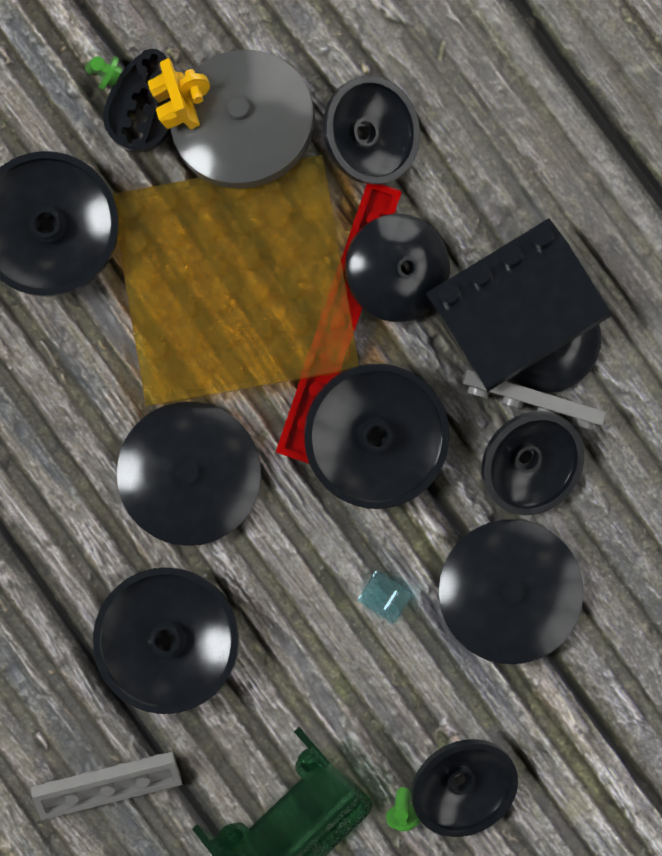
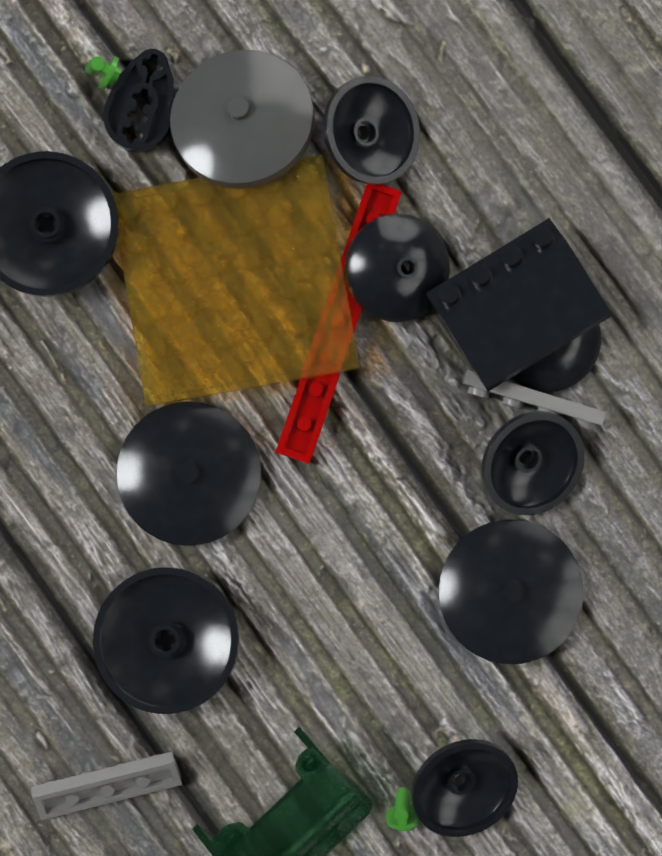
(183, 92): yellow hips -> none
(376, 436): black dish -> none
(385, 596): clear light blue slope -> none

